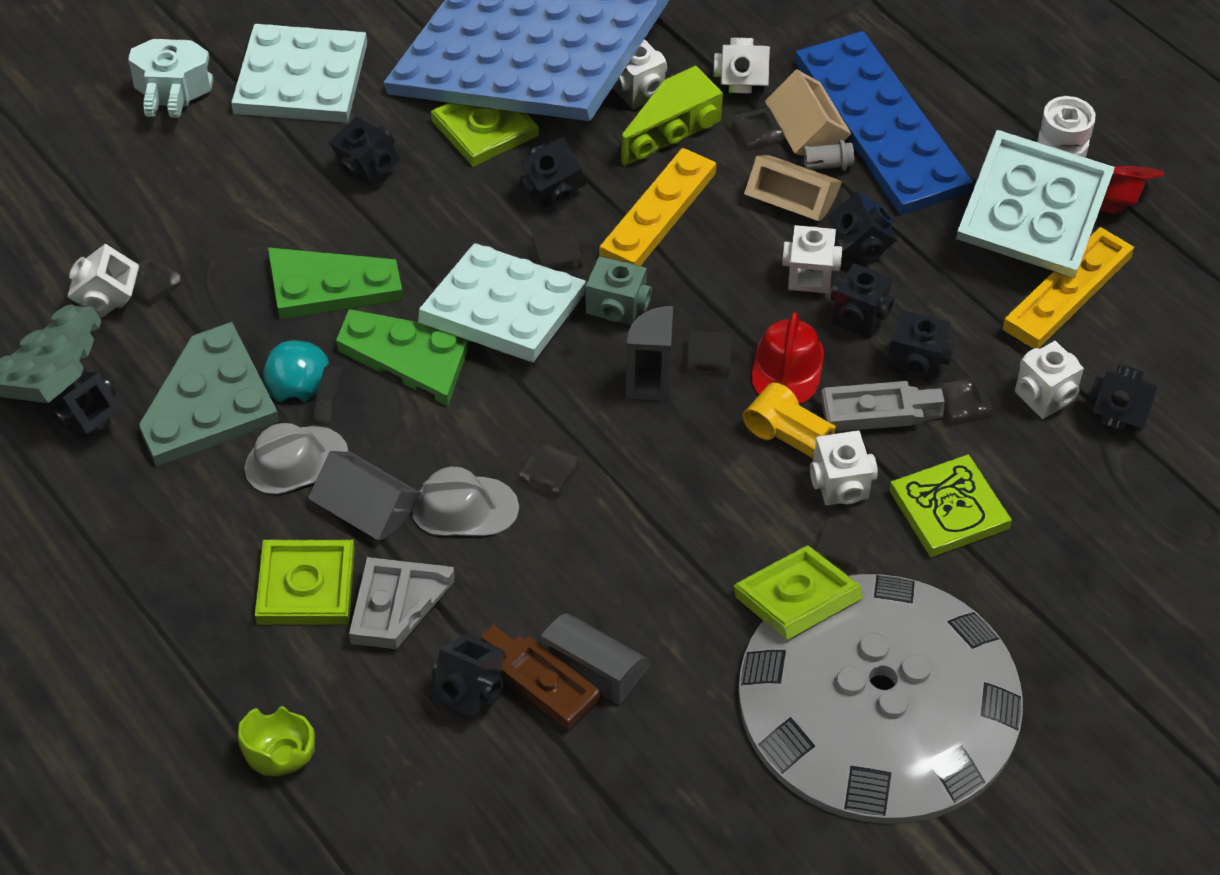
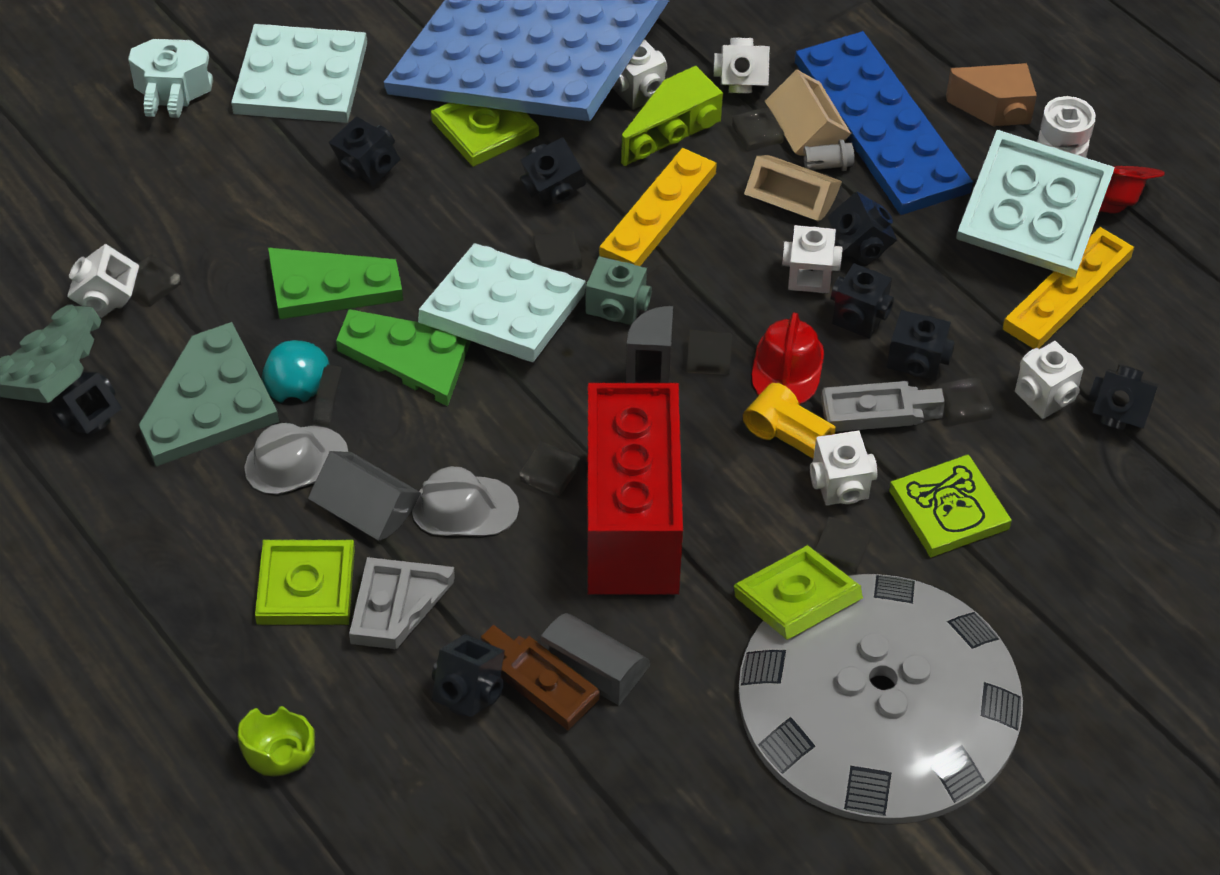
(634, 488): none -> red hose
(994, 93): none -> medium nougat slope

